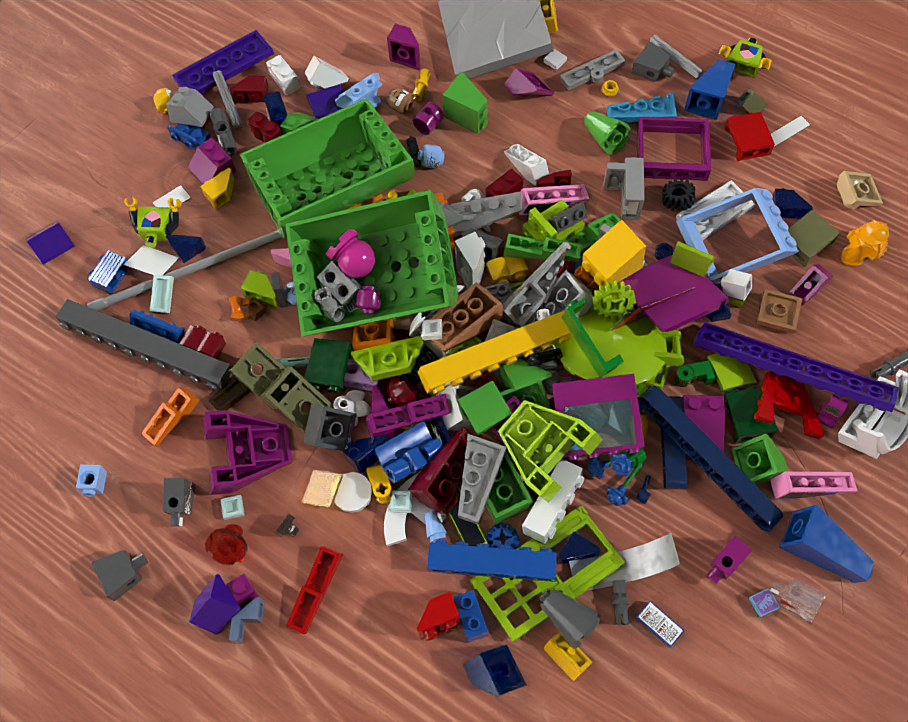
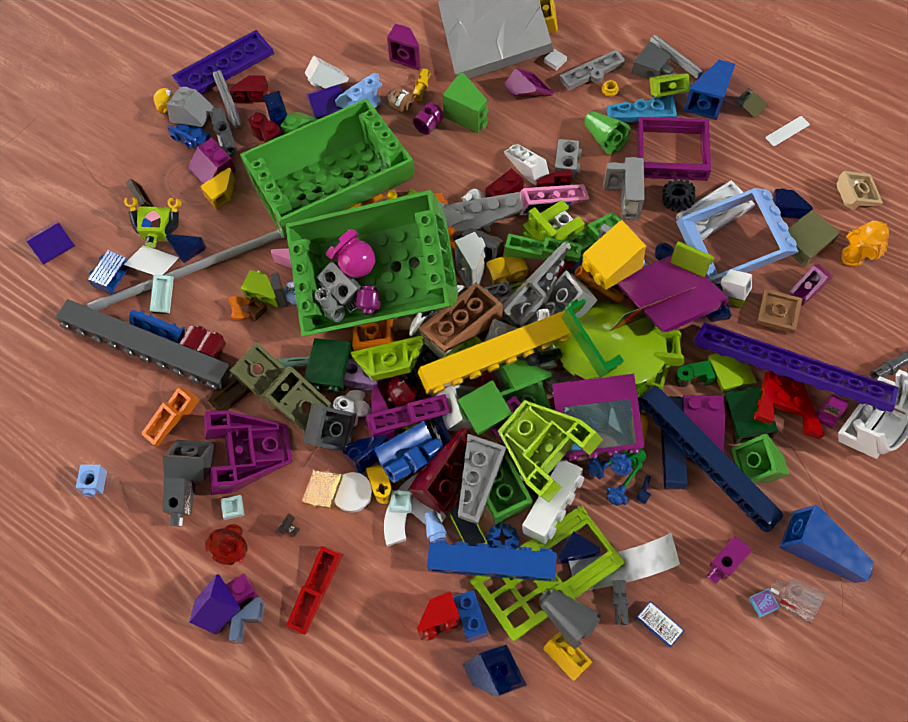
(119, 572): dark grey torso -> none
(139, 193): none -> dark brown tile
(177, 193): white sticker -> none
(189, 460): none -> dark grey slope
(283, 75): white brick -> none
(413, 150): black axle -> none
(431, 156): light blue head -> none
(432, 329): white tile -> none
(567, 156): none -> light grey brick
(569, 217): dark grey hinge -> none
(613, 299): lime gear -> none
(669, 84): none -> lime slope
(746, 56): torso -> none
(750, 136): red panel -> none
(812, 484): bright pink slope -> none

